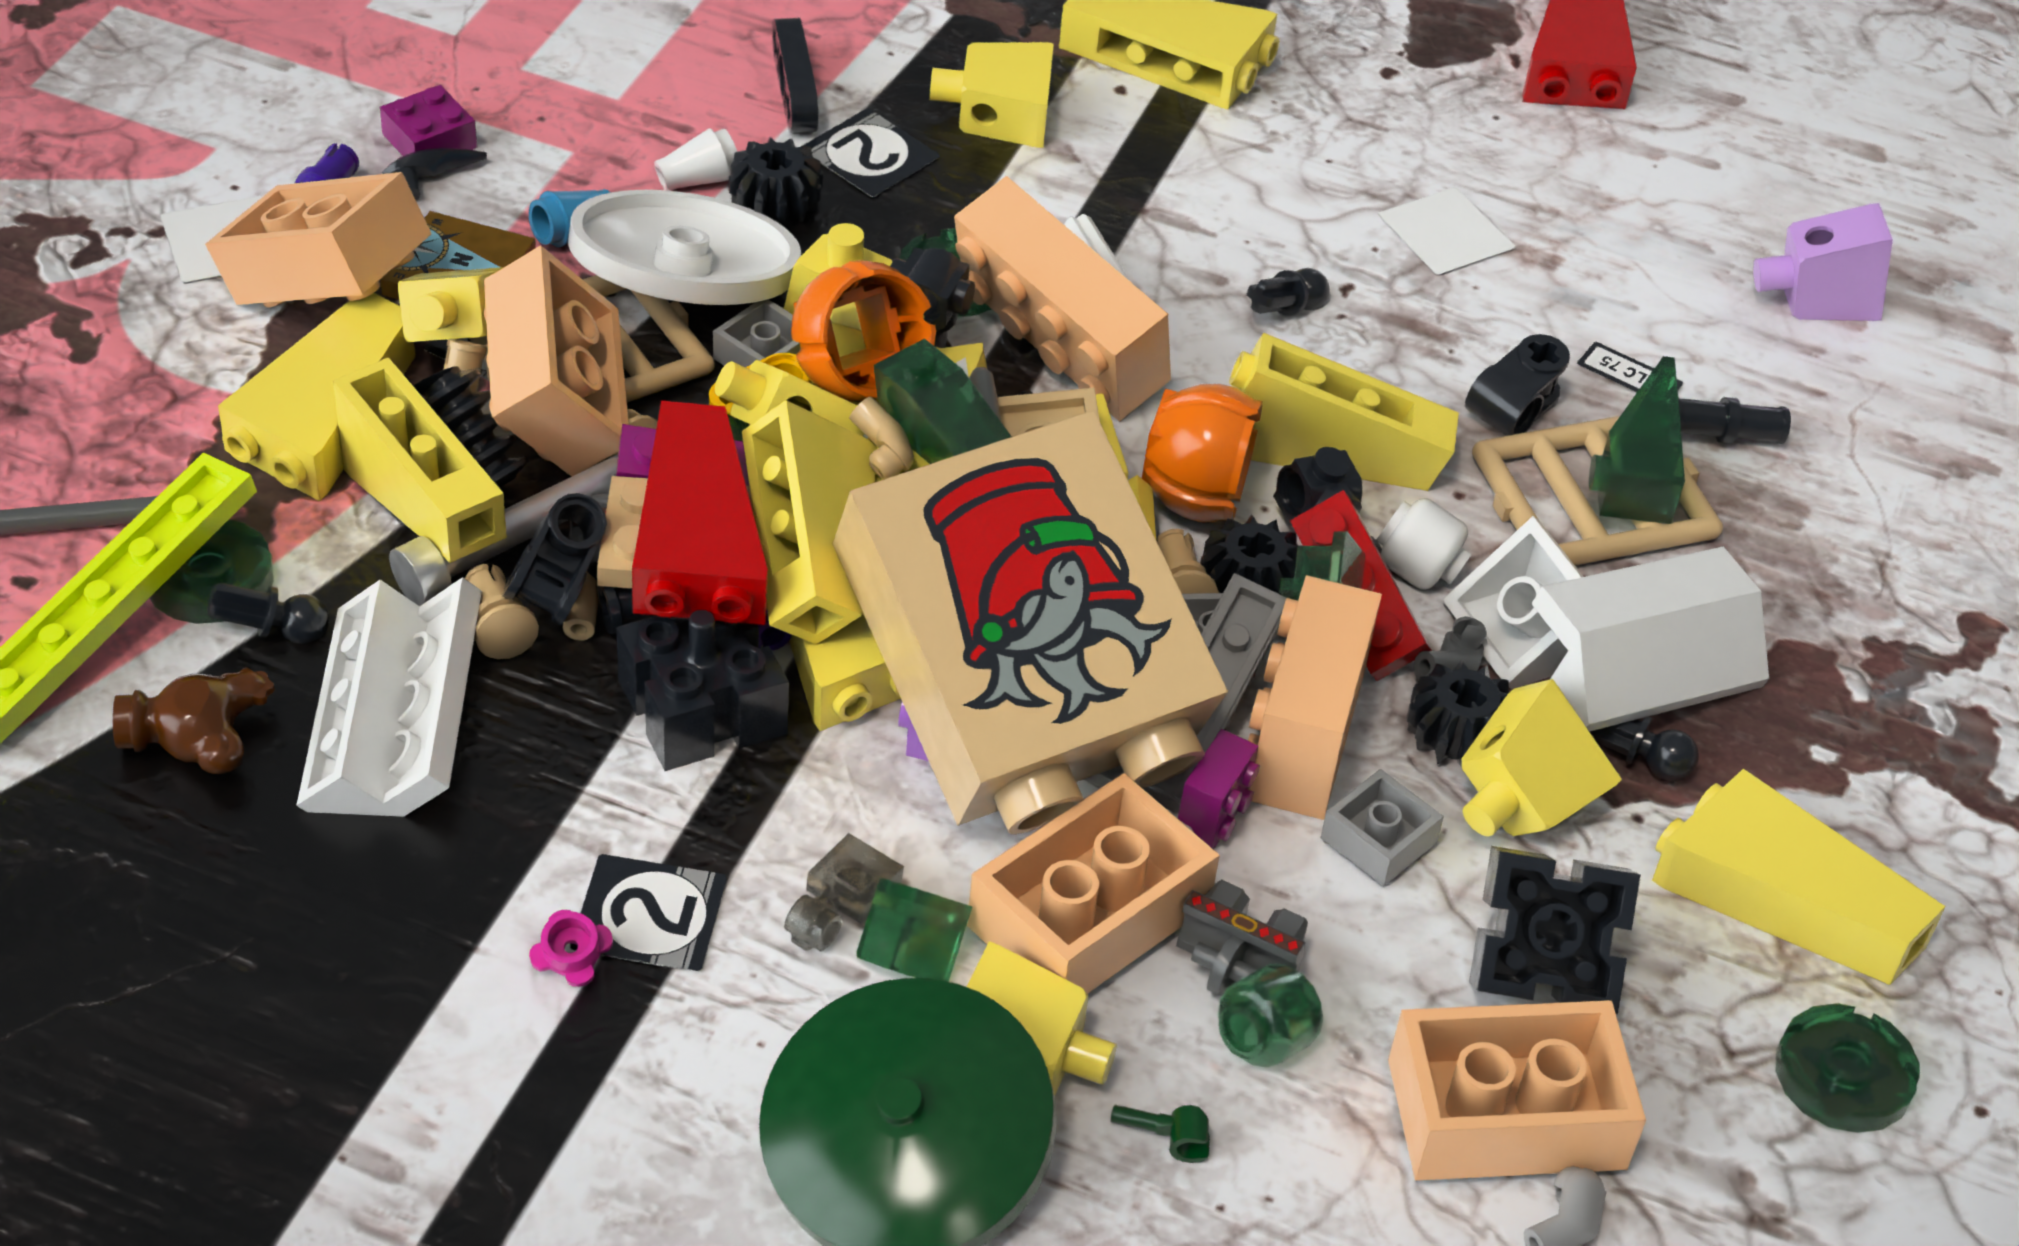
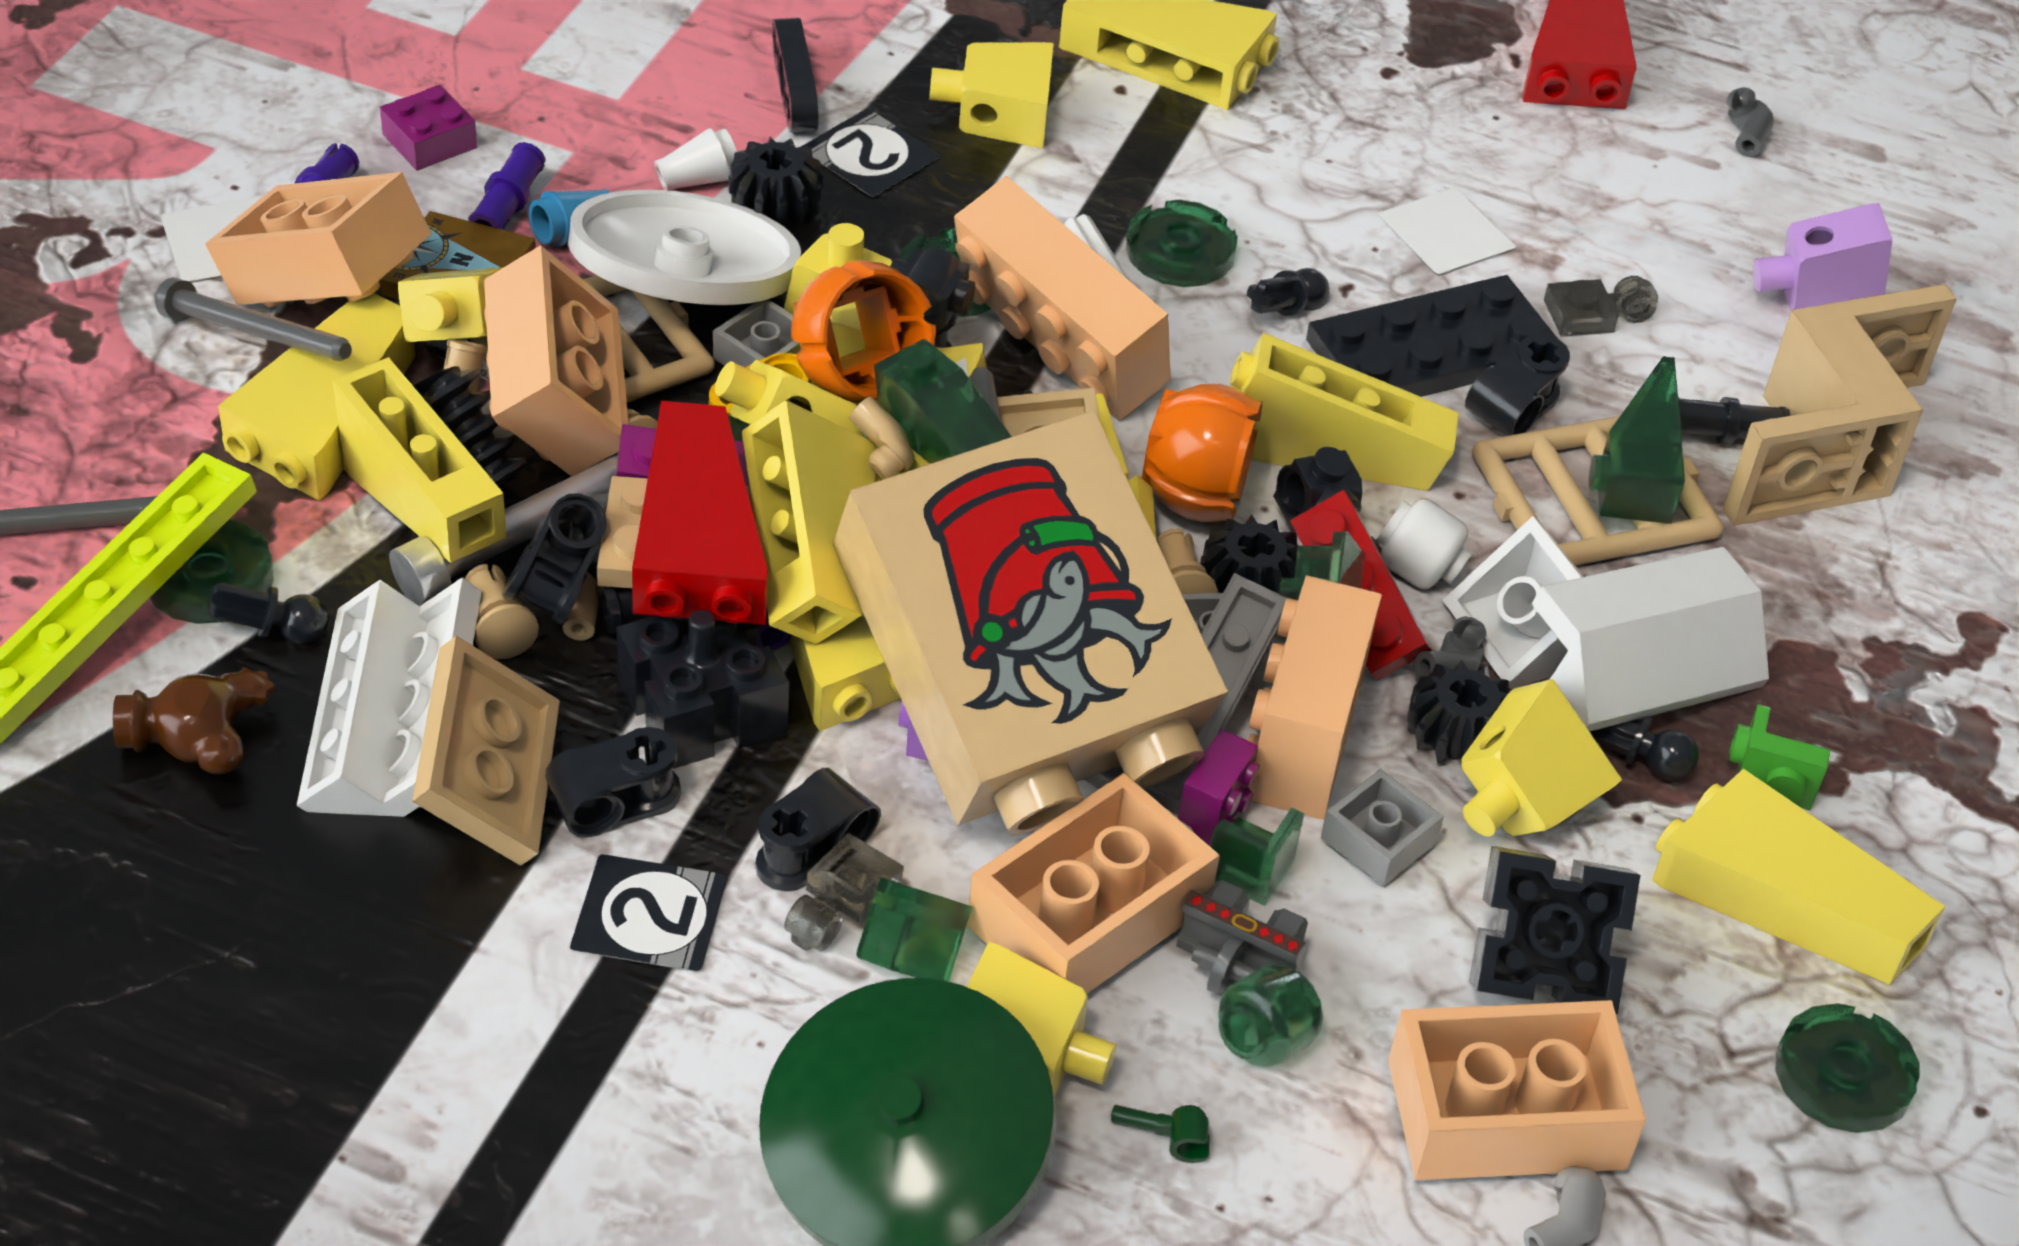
(179, 300): none -> dark grey bar
(432, 162): black bar -> none
(486, 751): none -> tan plate
(509, 188): none -> dark purple pin
(567, 928): dark pink plate -> none
(609, 783): none -> black piece
(808, 825): none -> black piece
(1181, 243): none -> clear green tile
(1255, 856): none -> clear green panel
(1431, 338): none -> black plate
(1588, 309): none -> clear smoke plate
(1617, 366): sticker -> none
(1751, 118): none -> dark grey arm
(1780, 762): none -> bright green bracket
(1849, 404): none -> tan bracket

